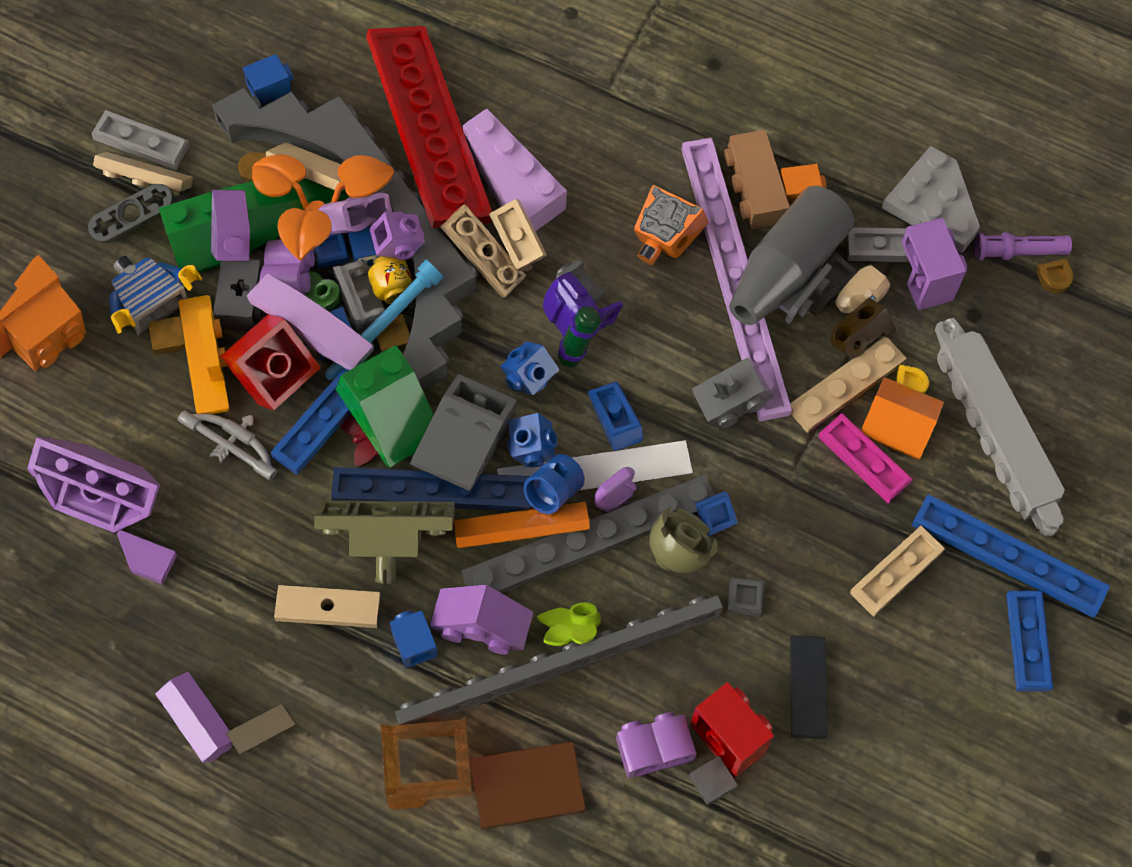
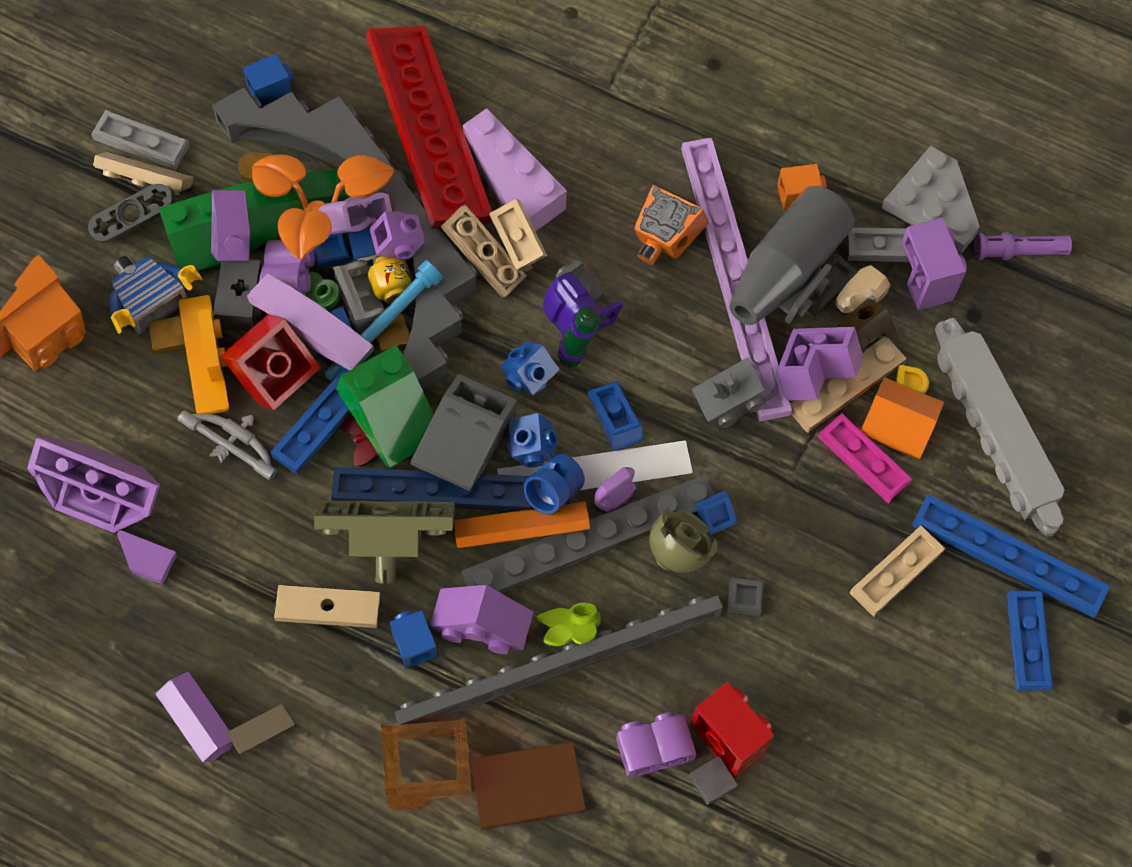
(317, 167): tan tile -> none
(756, 179): medium nougat brick -> none
(808, 687): black tile -> none
(818, 355): none -> medium lavender brick
(1055, 276): pearl gold tile -> none

